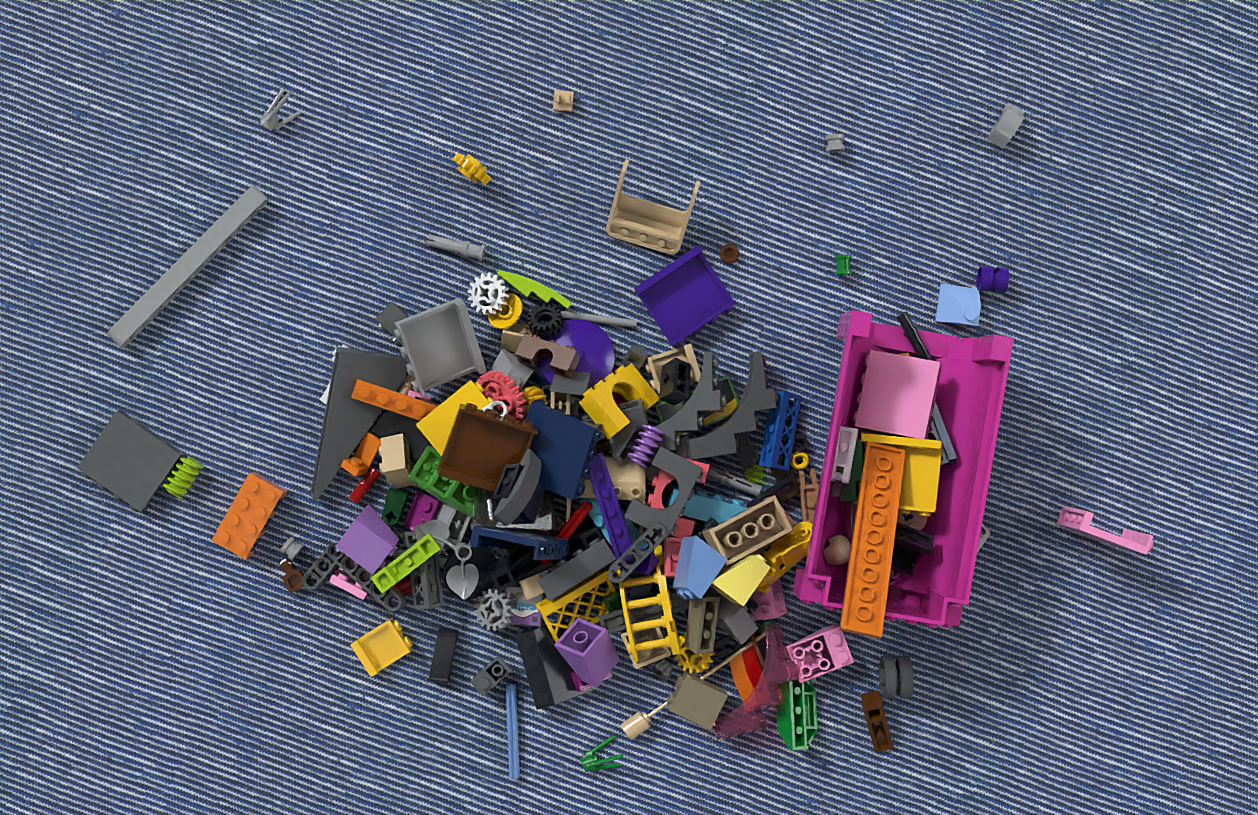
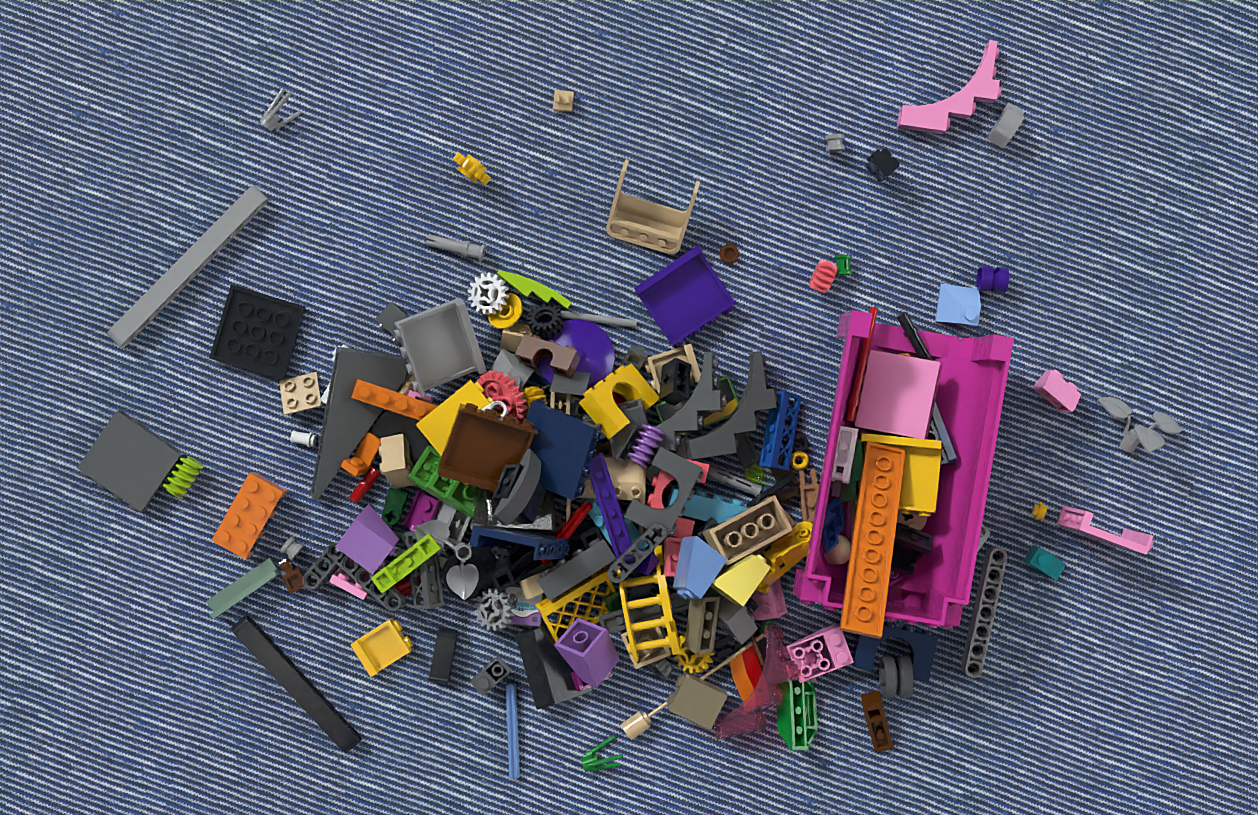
(243, 587): none -> sand green fence
(257, 332): none -> black plate
(296, 683): none -> black beam
(300, 393): none -> tan hinge
(303, 438): none -> white pin
(823, 276): none -> coral gear
(832, 525): none -> blue slope
(854, 400): none -> red bar
(881, 164): none -> black brick
(921, 646): none -> dark blue arch
(981, 87): none -> bright pink arch
(987, 620): none -> light grey beam
(1039, 511): none -> yellow plate
(1044, 562): none -> teal slope
(1057, 391): none -> bright pink slope
(1149, 438): none -> light grey plant

